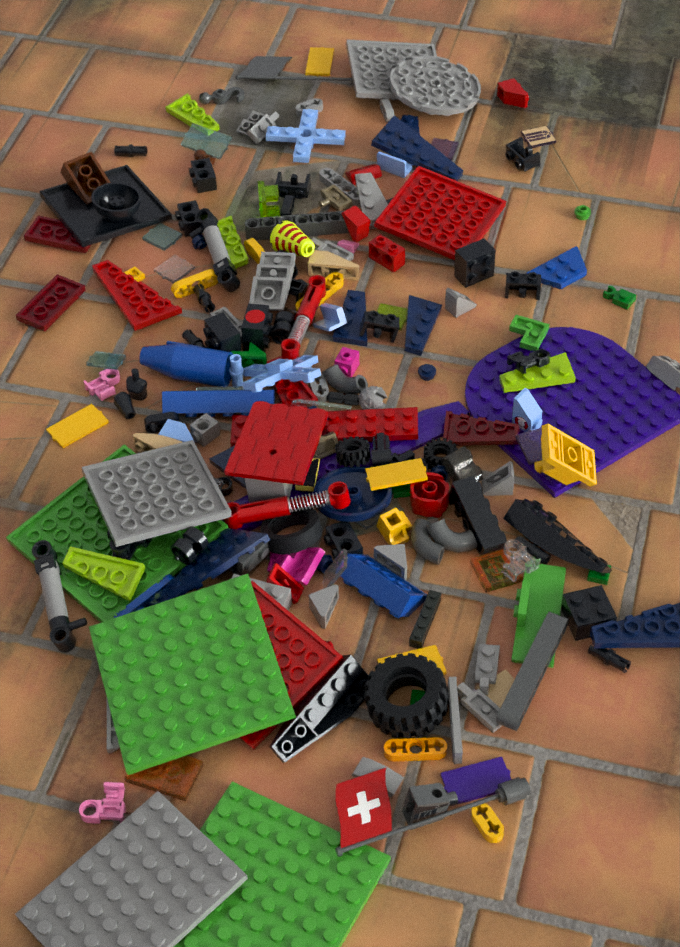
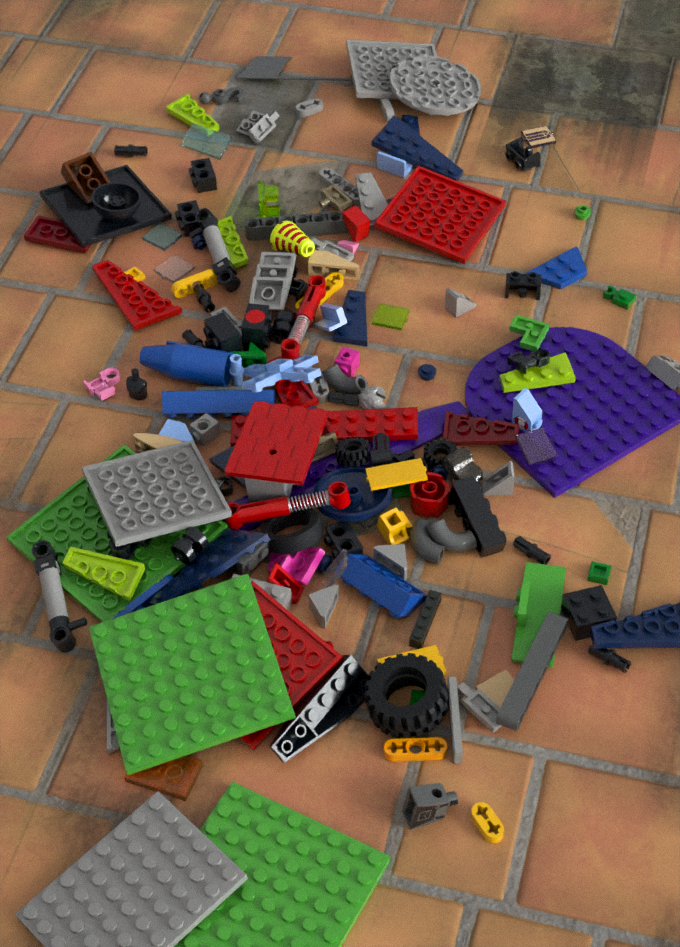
(50, 302): dark red plate -> none
(77, 425): yellow piece -> none
(106, 360): clear light blue piece -> none
(110, 809): bright pink piece -> none
(124, 404): black cone -> none
(159, 420): black beam -> none
(201, 154): reddish brown plate -> none
(253, 249): yellow beam -> none
(288, 205): black beam -> none
(295, 188): black window -> none
(305, 135): light blue piece -> none
(311, 478): black tile -> none
(319, 61): yellow piece -> none
(322, 405): clear light blue piece -> none
(366, 808): flag -> none
(367, 766): light grey slope -> none
(373, 168): red slope -> none
(380, 323): black window -> none
(387, 253): red brick -> none
(420, 323): dark blue wing -> none
(445, 146): clear purple piece -> none
(474, 263): black brick -> none
(476, 779): dark purple piece -> none
(487, 666): light grey hinge -> none
(489, 573): clear orange tile -> none
(512, 93): red slope -> none
(519, 560): clear piece -> none
(551, 535): black wedge -> none
(565, 458): yellow brick -> none

